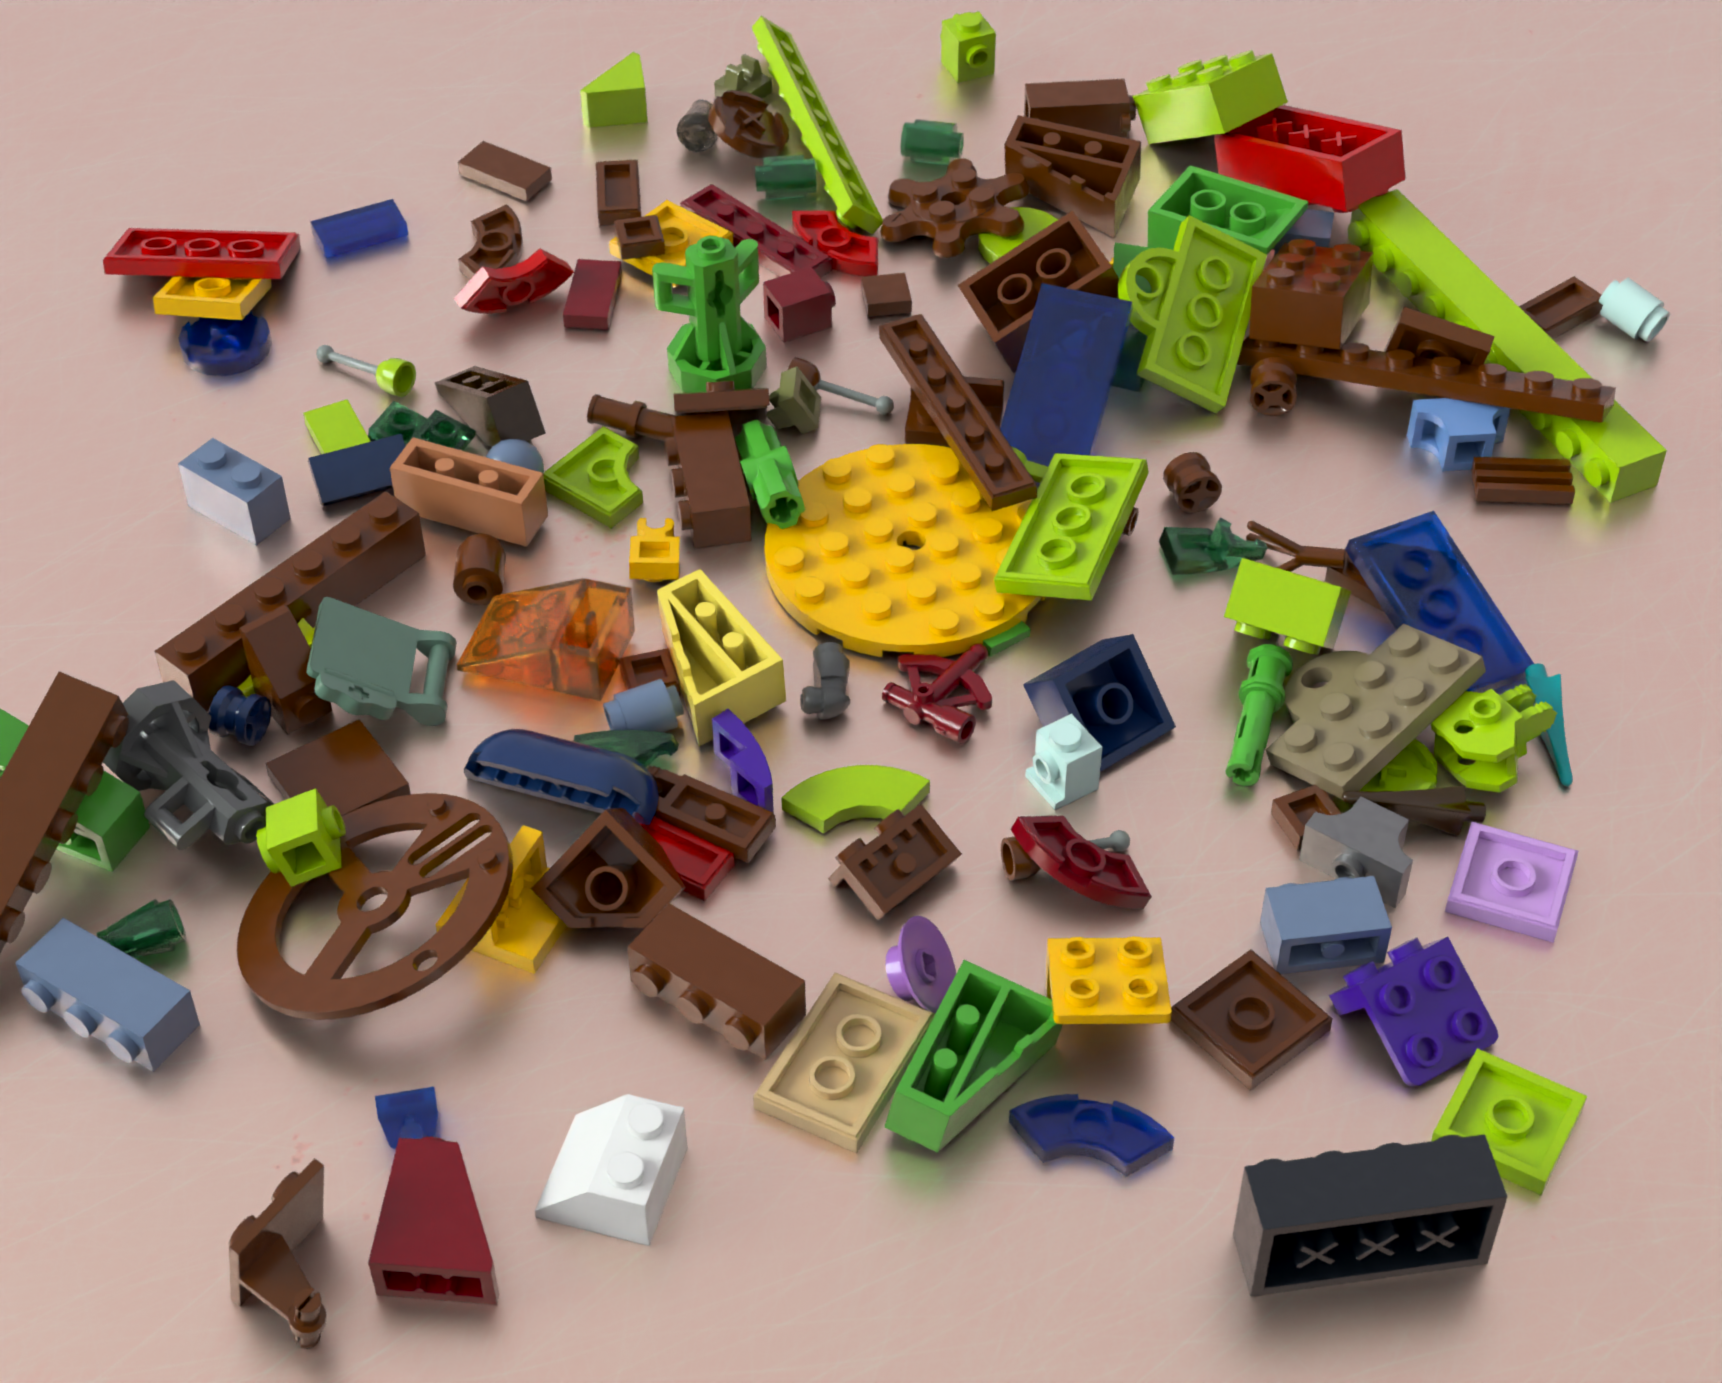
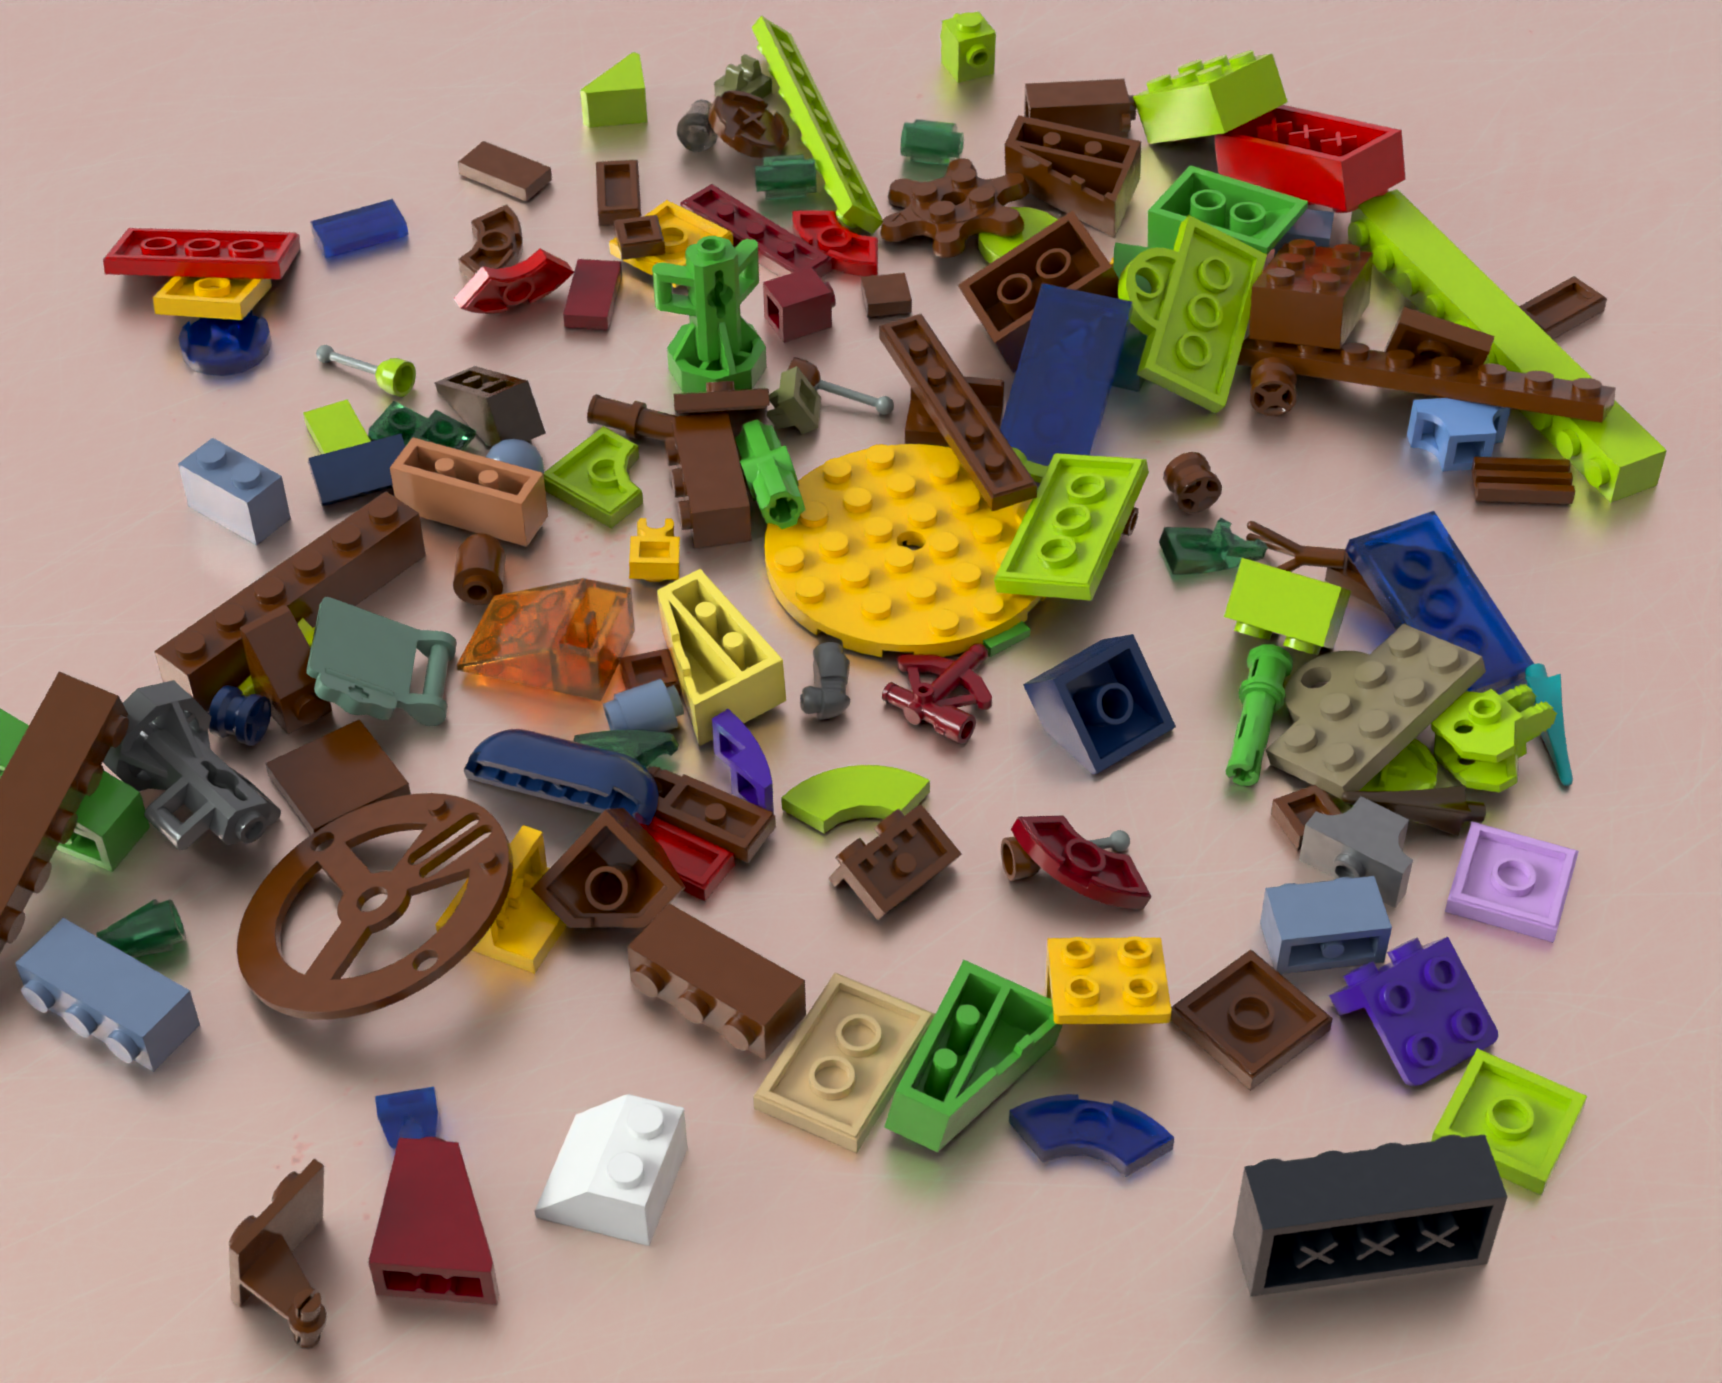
(301, 837): lime brick -> none
(920, 964): medium lavender piece -> none
(1065, 762): light aqua brick -> none
(1633, 309): light aqua brick -> none

